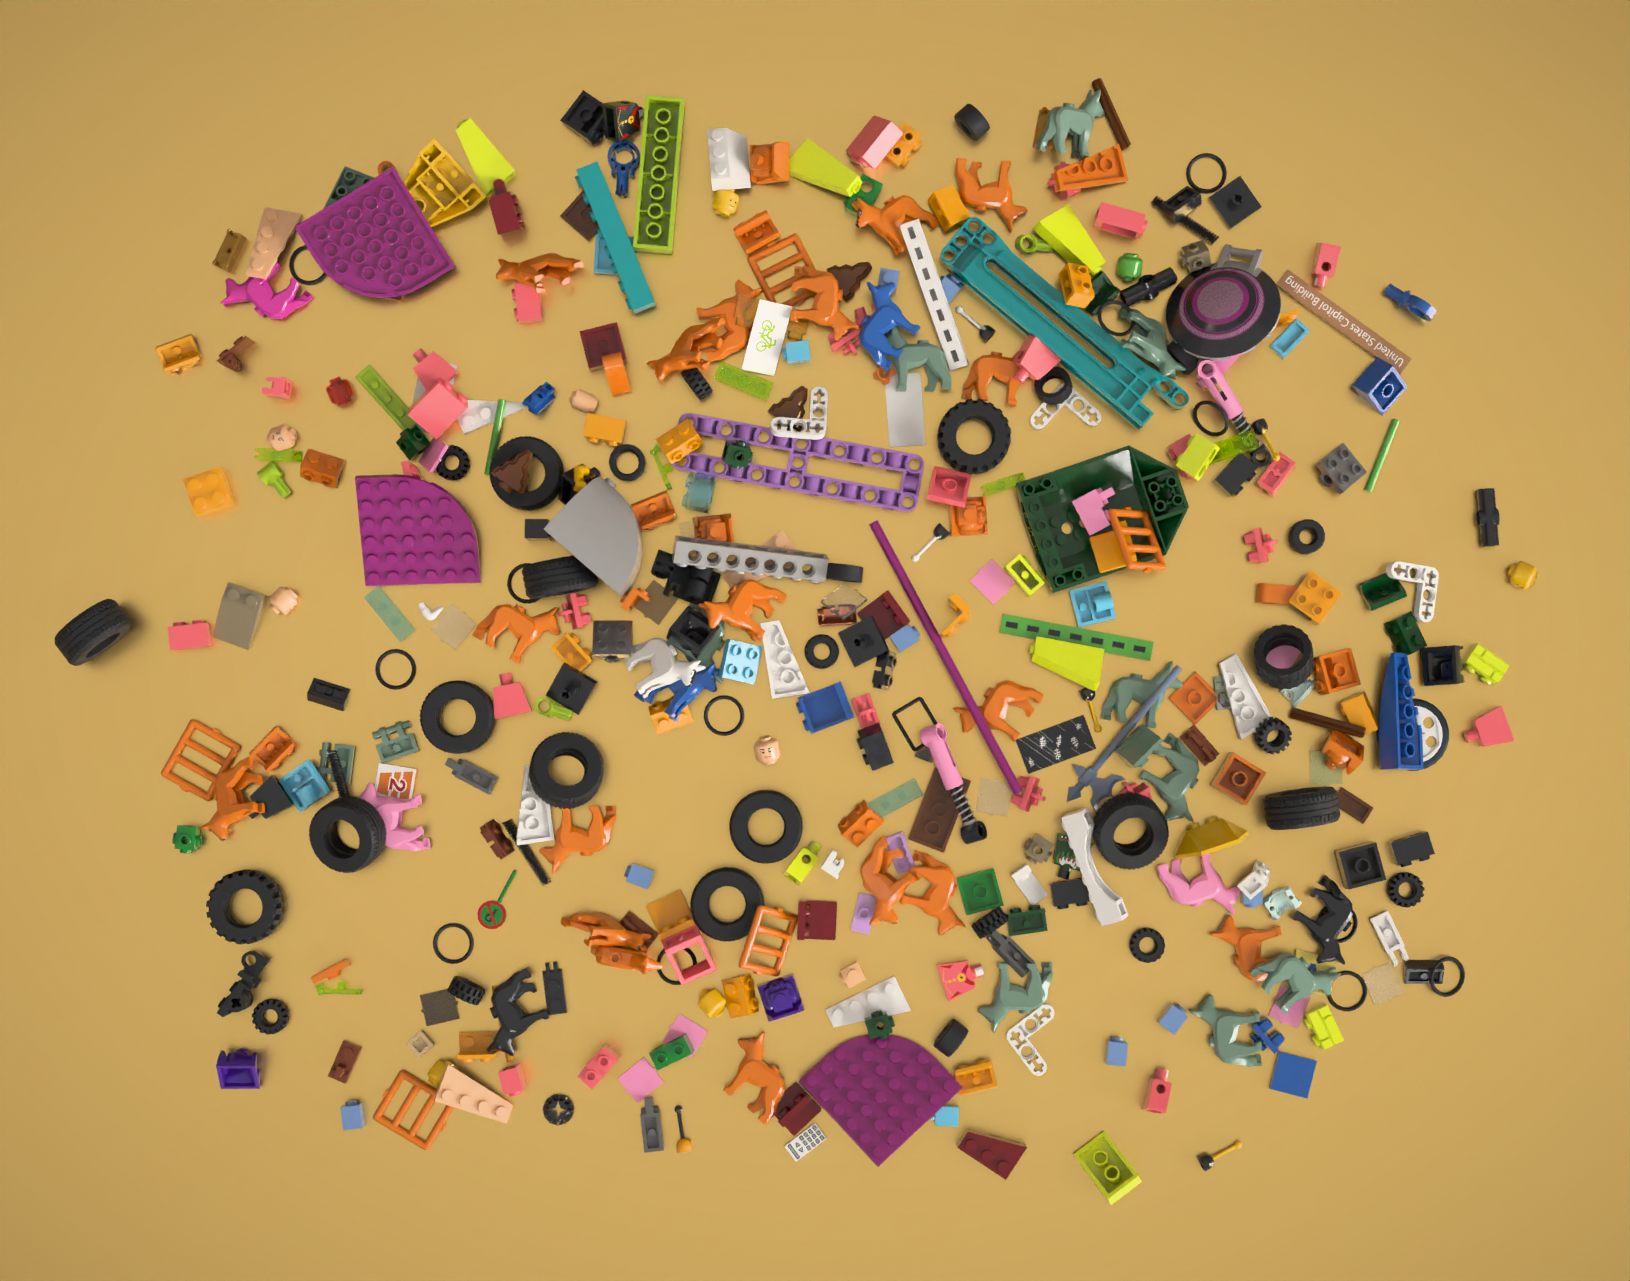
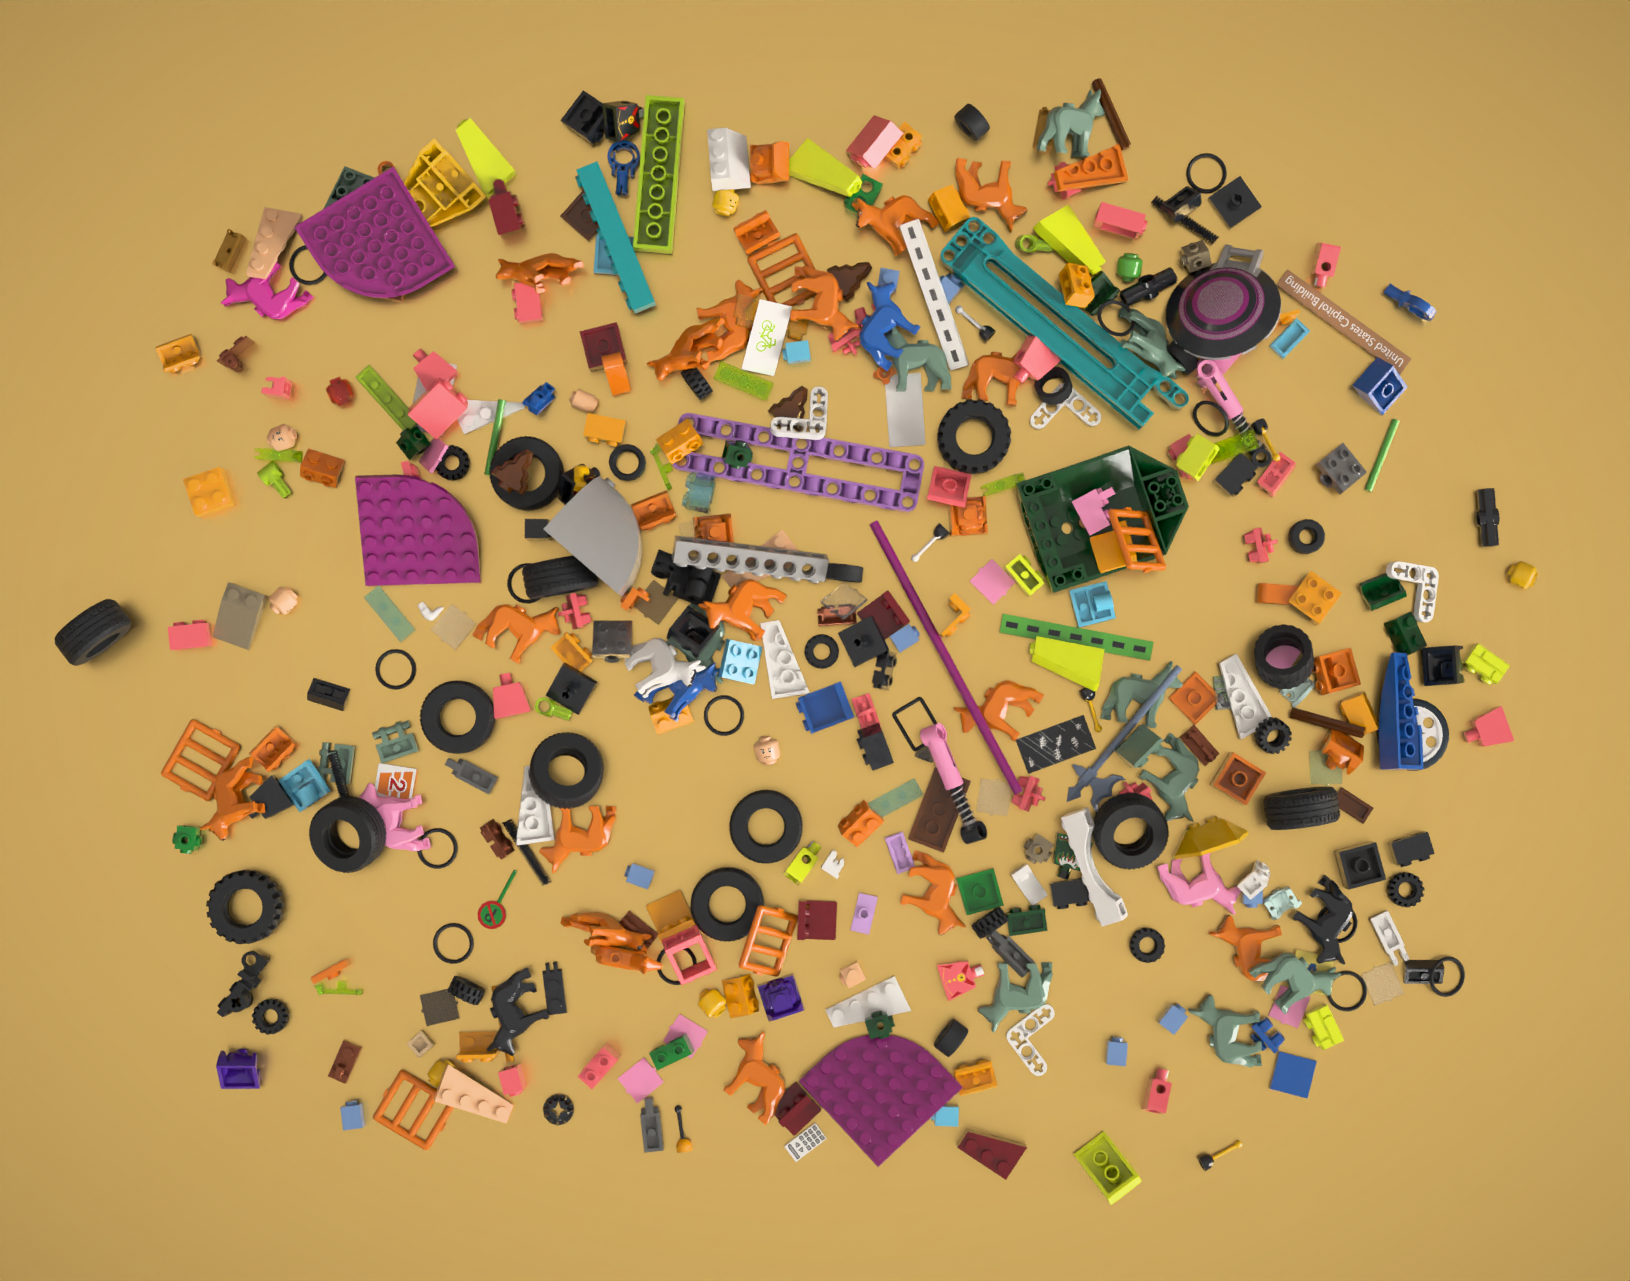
(454, 850): none -> black tyre
(882, 884): orange animal -> none

